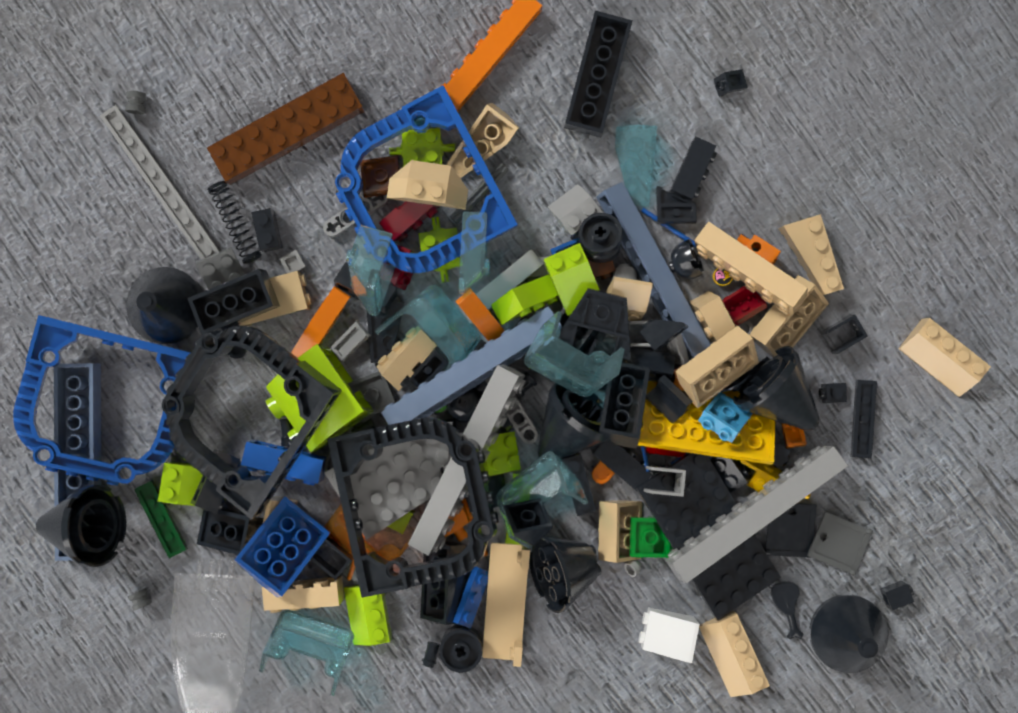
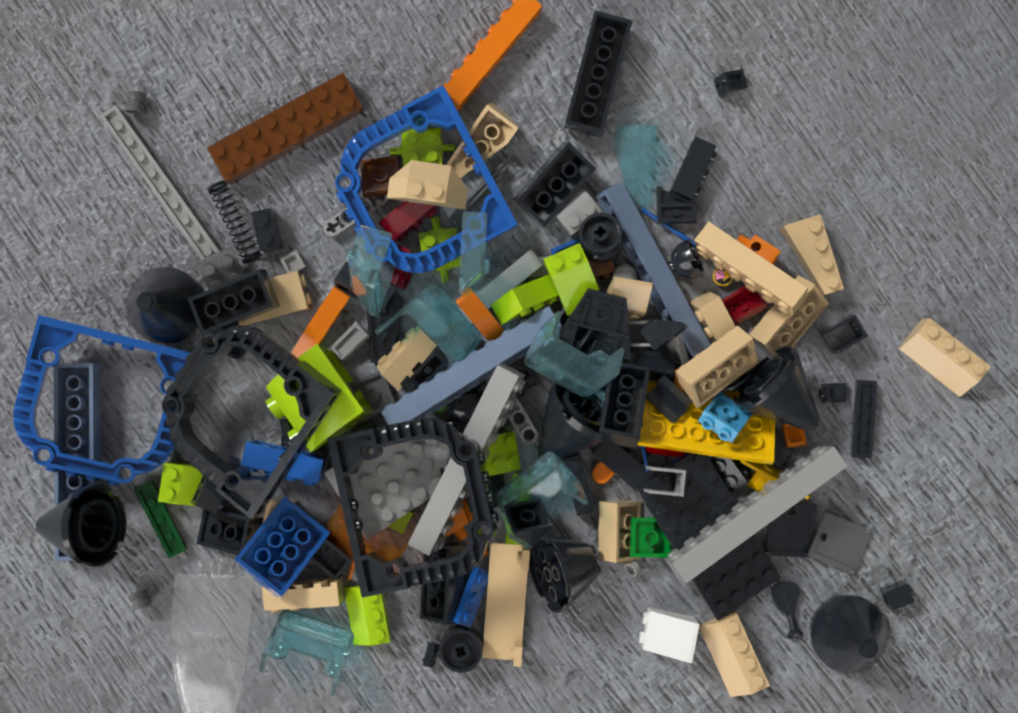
(554, 183): none -> black slope

